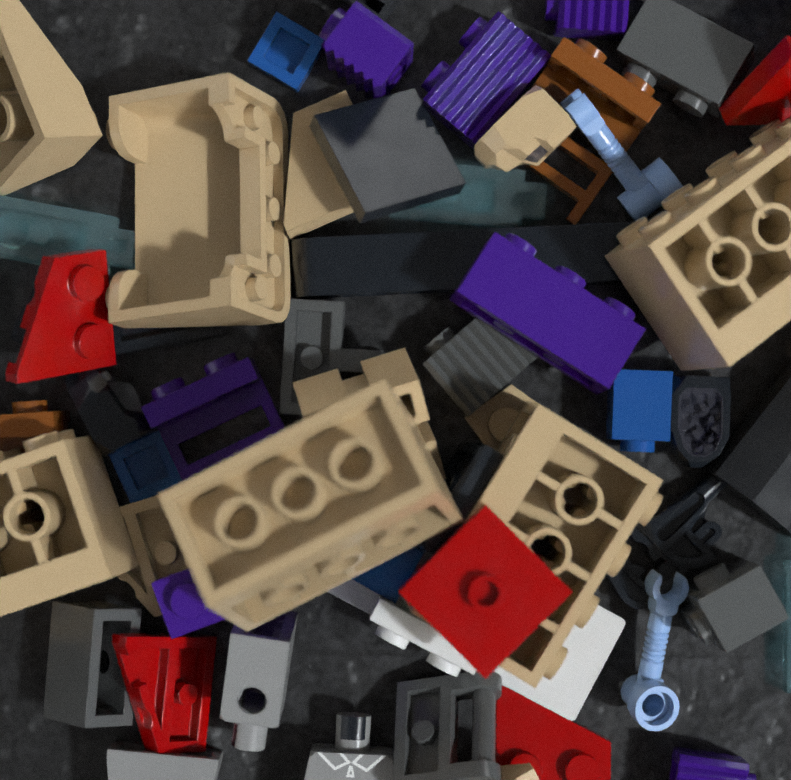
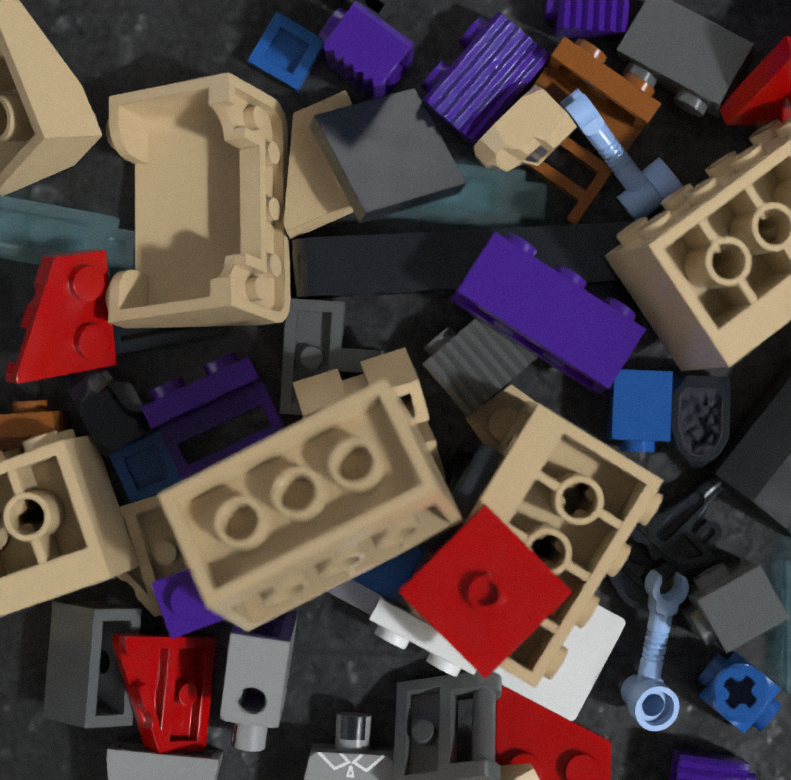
(739, 692): none -> blue connector

